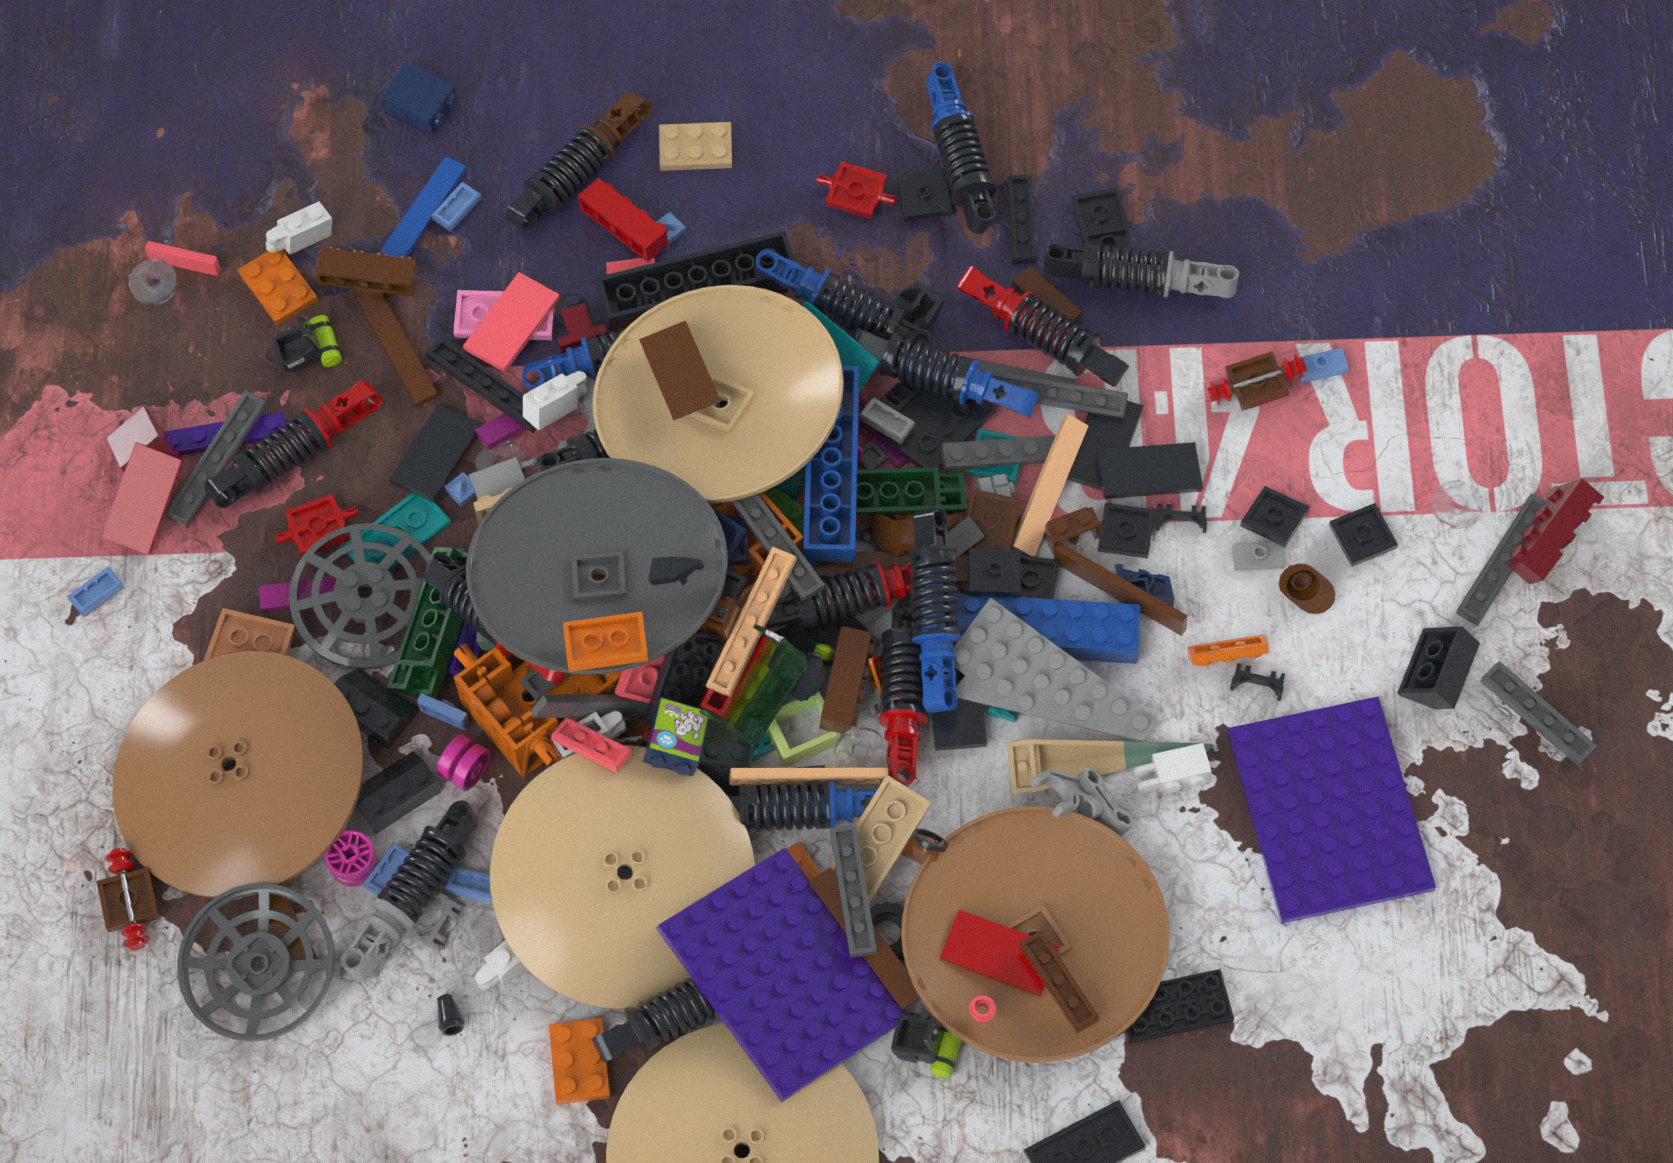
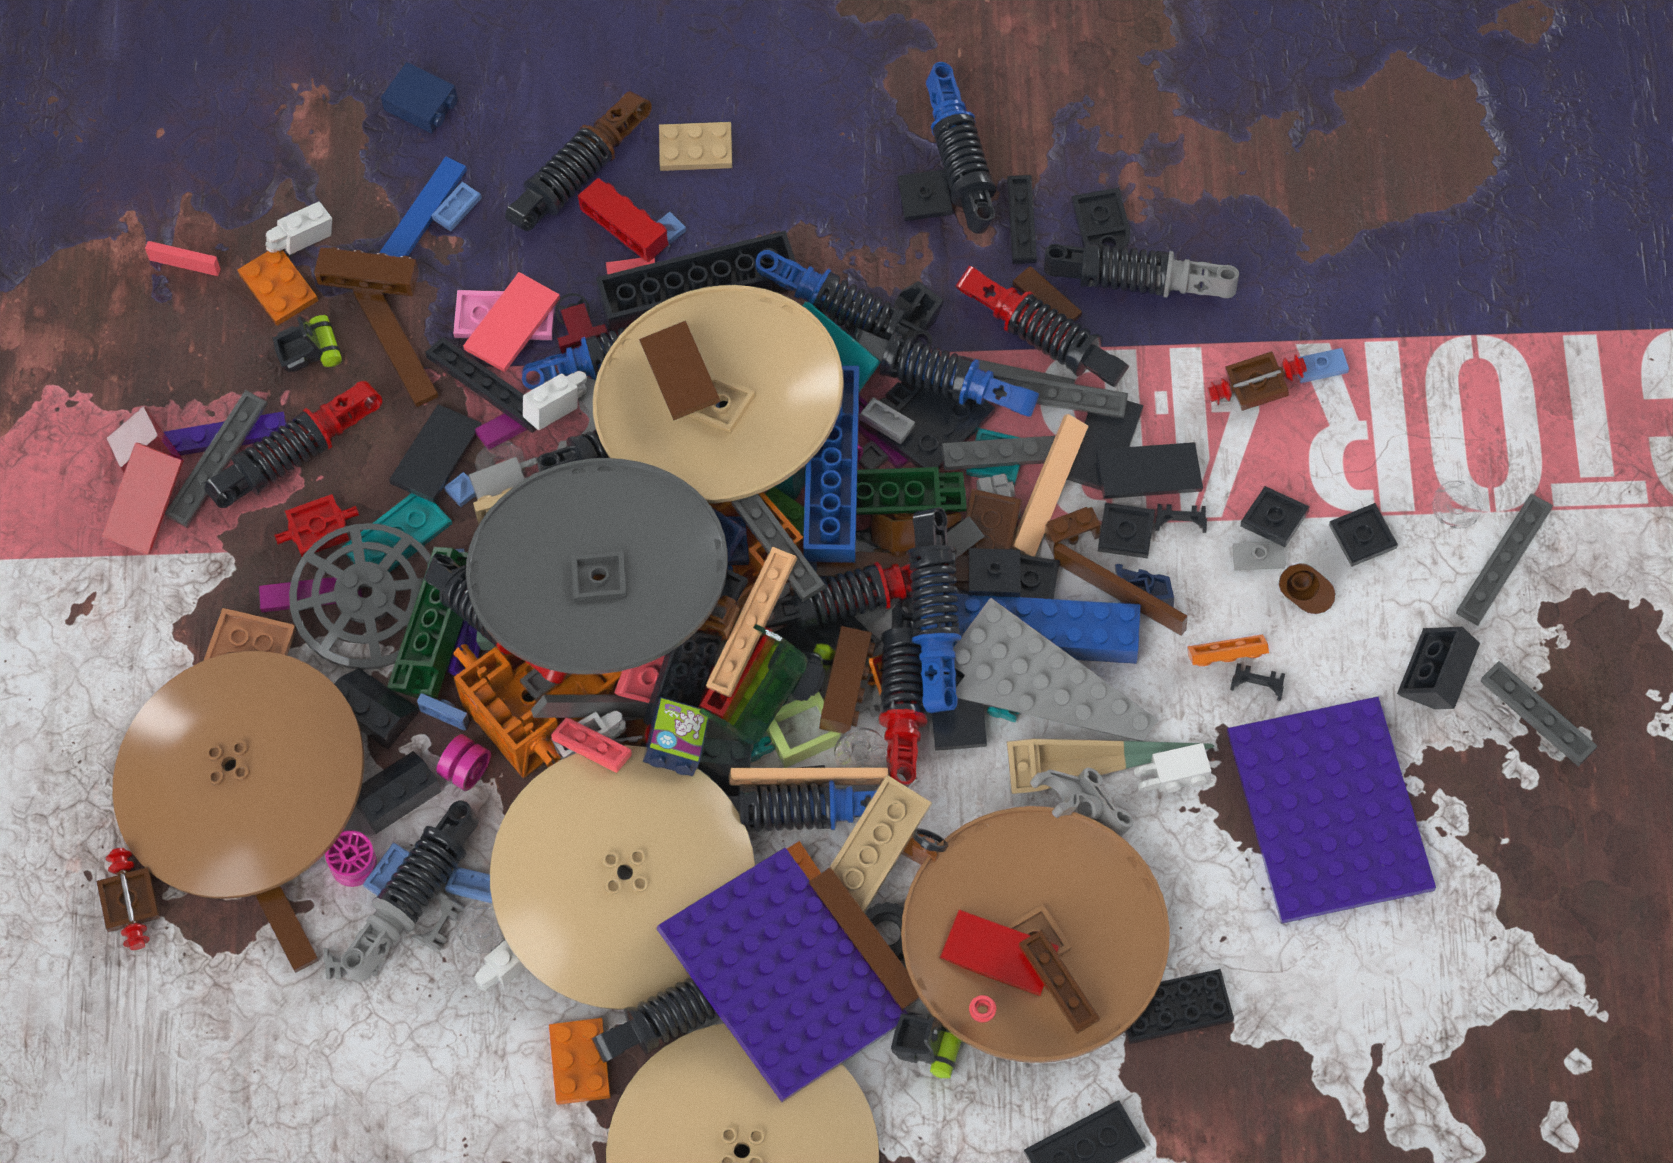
(95, 591): medium blue plate -> none
(148, 270): clear tile -> none
(243, 955): dark grey dish -> none
(449, 1017): black cone -> none
(605, 641): orange plate -> none
(671, 569): black slope -> none
(853, 891): dark grey plate -> none
(856, 190): red plate -> none
(1553, 529): dark red wedge -> none

